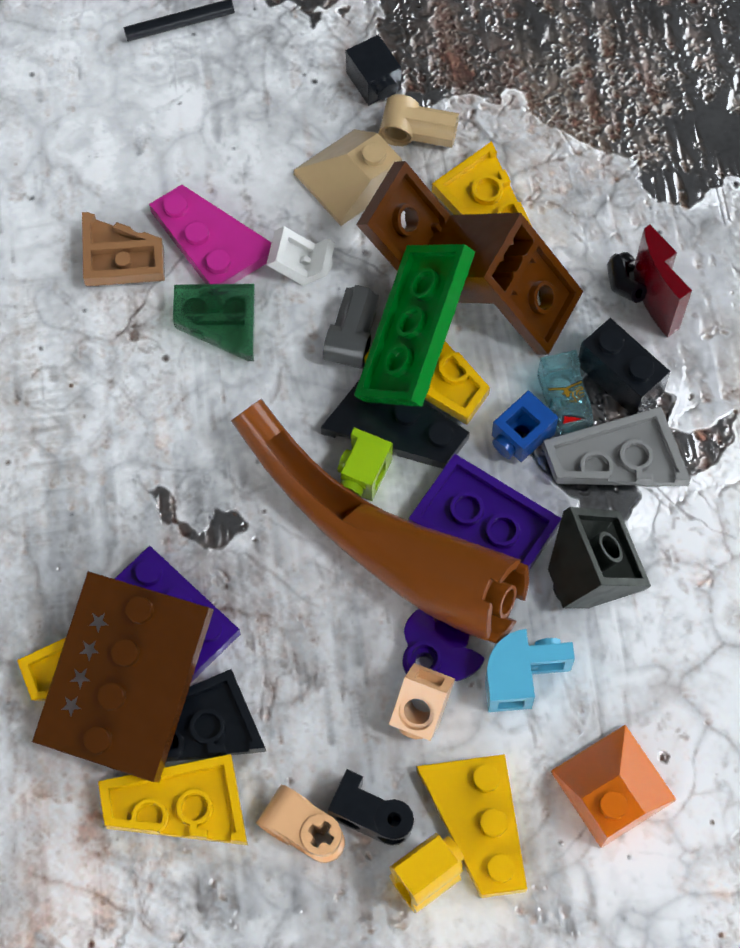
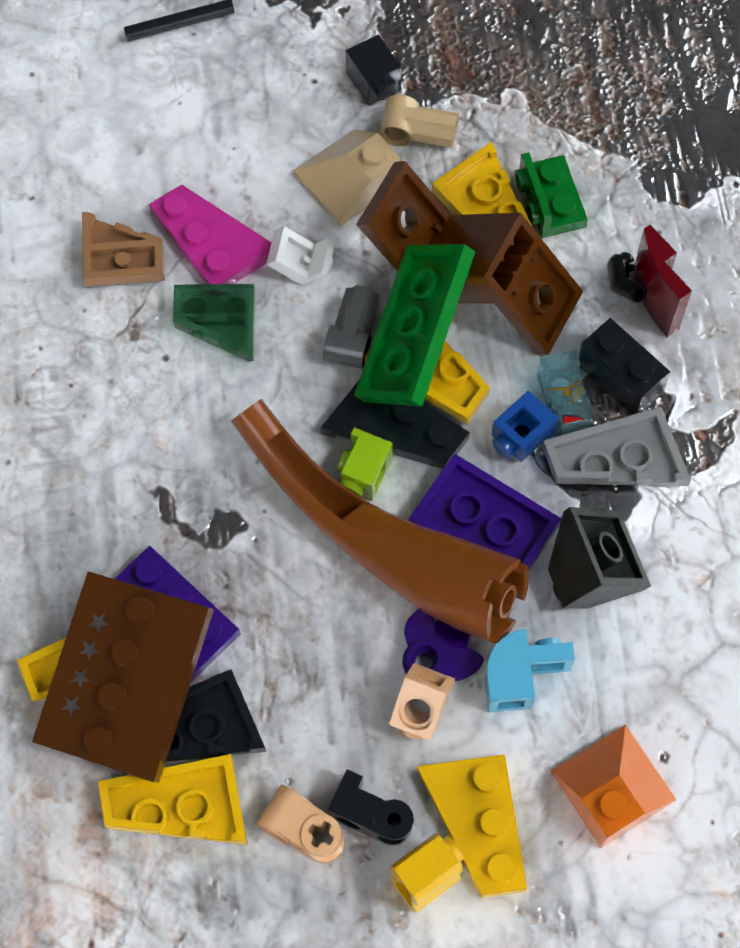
(550, 195): none -> green bracket

